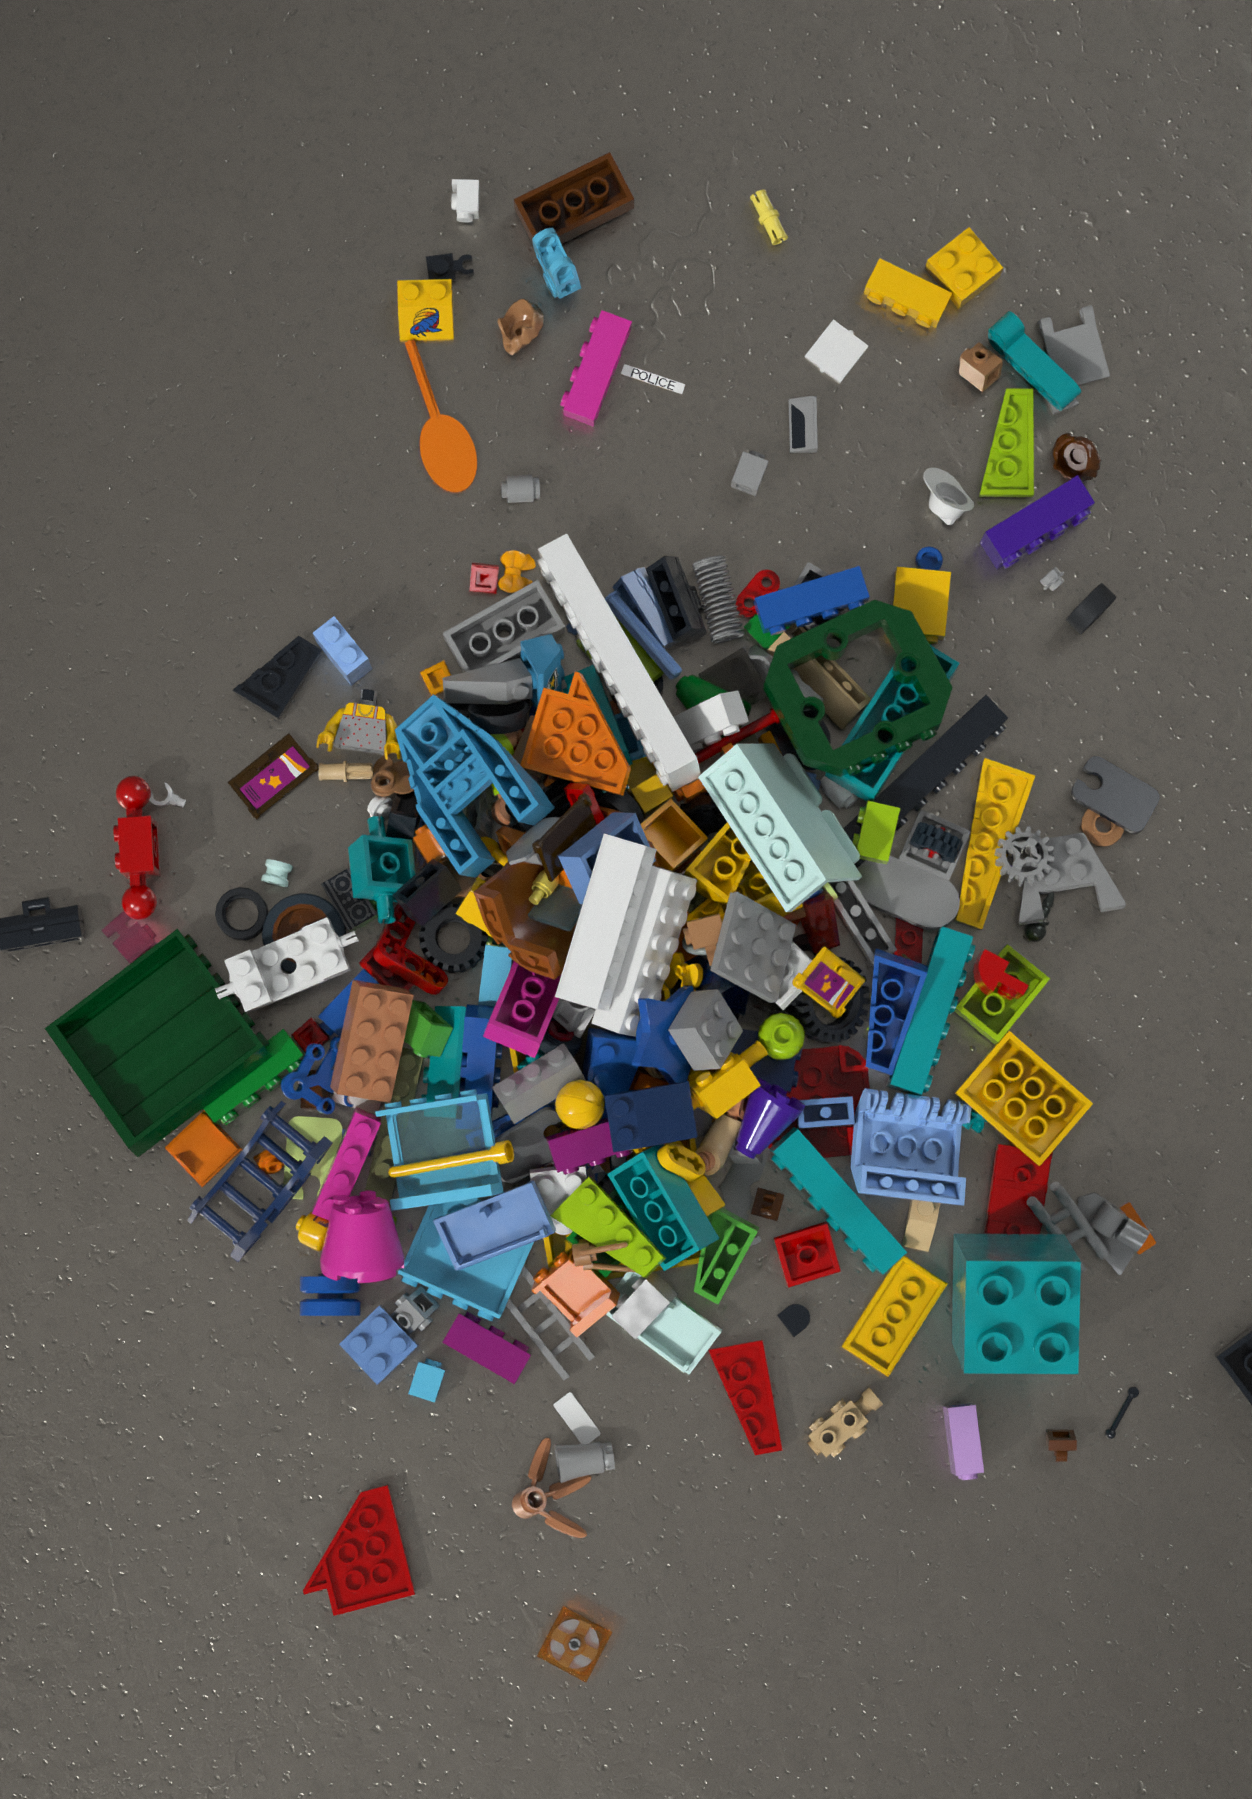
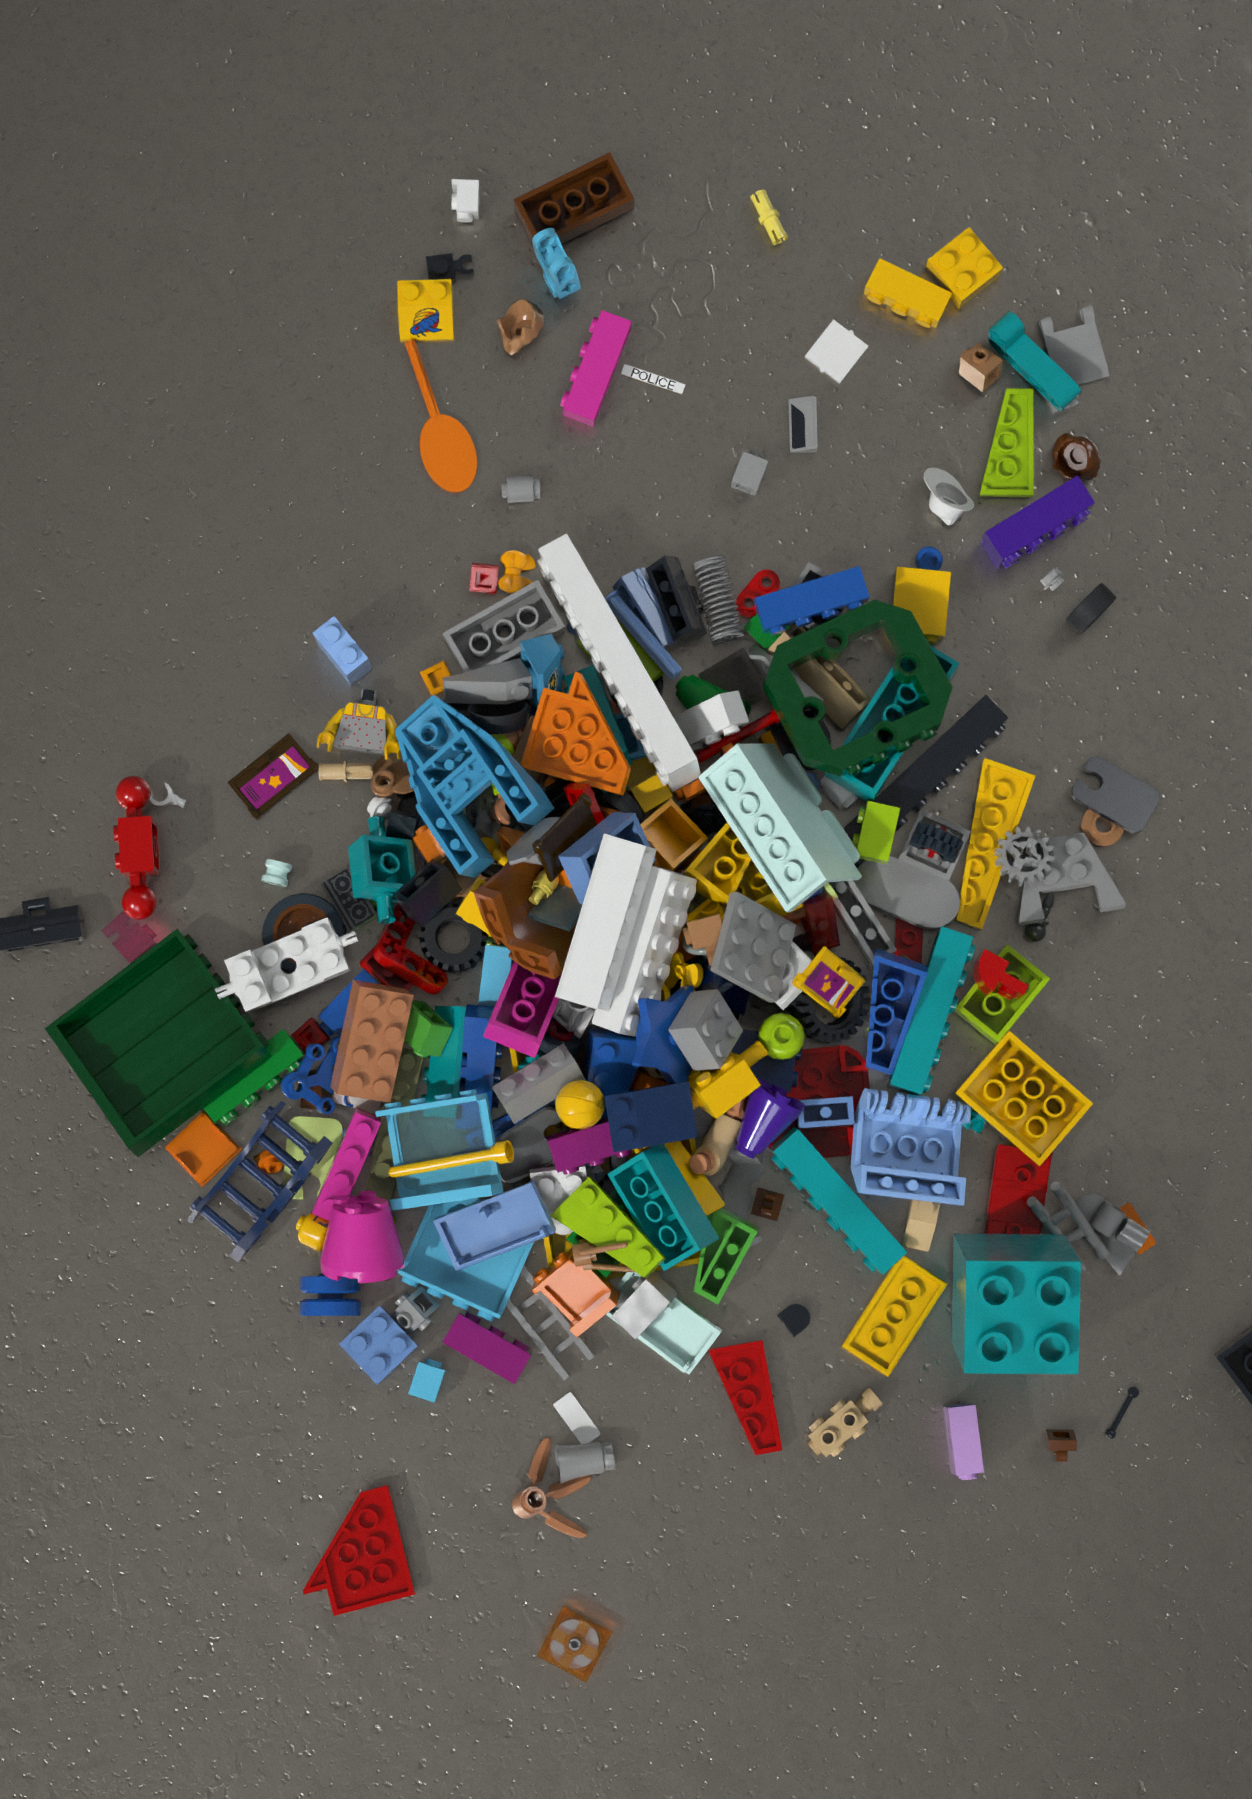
(224, 902): black tyre -> none
(280, 678): black wing -> none
(681, 1161): yellow beam -> none
(807, 1254): red slope -> none

